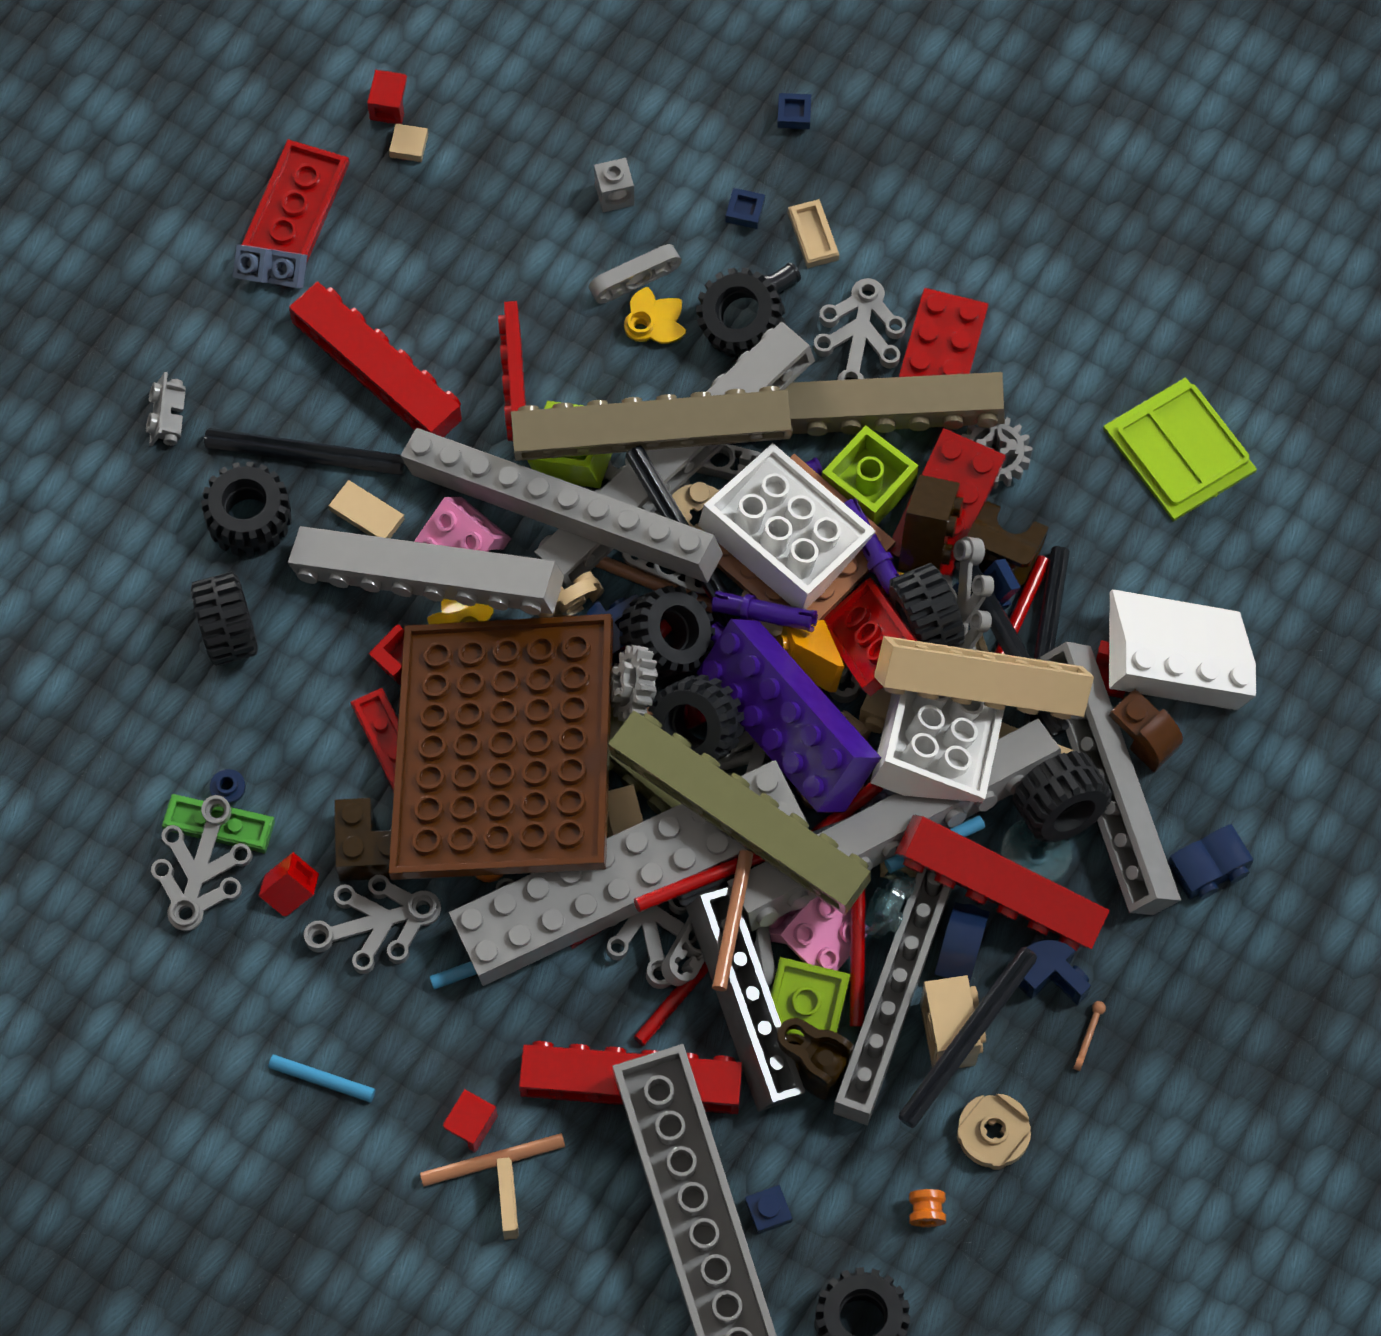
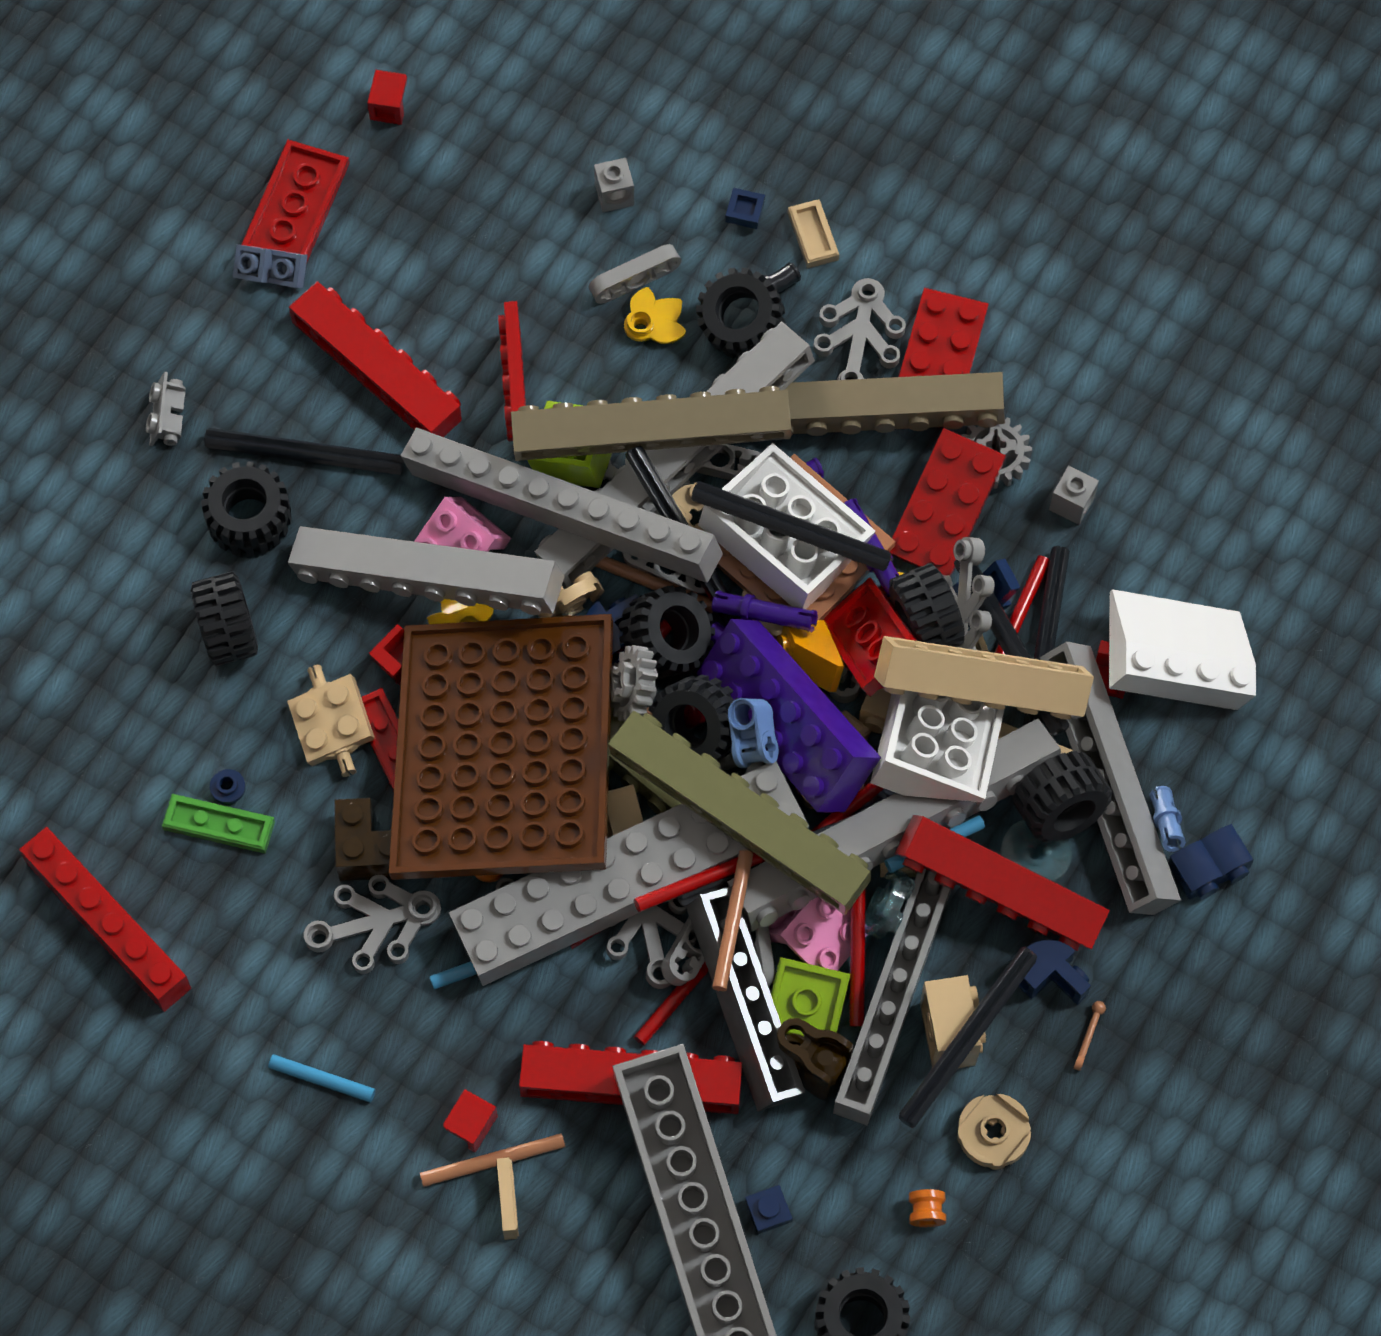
(105, 919): none -> red brick
(199, 869): light grey plant -> none
(289, 884): red panel -> none
(331, 720): none -> tan plate
(366, 511): tan tile -> none
(408, 142): tan tile -> none
(752, 734): none -> medium blue piece
(791, 526): none -> black axle
(794, 111): dark blue plate -> none
(872, 474): lime brick -> none
(929, 522): dark brown brick -> none
(962, 941): dark blue brick -> none
(1017, 549): dark brown piece -> none
(1073, 495): none -> light grey brick
(1153, 732): reddish brown brick -> none
(1167, 818): none -> medium blue pin
(1180, 448): lime piece -> none

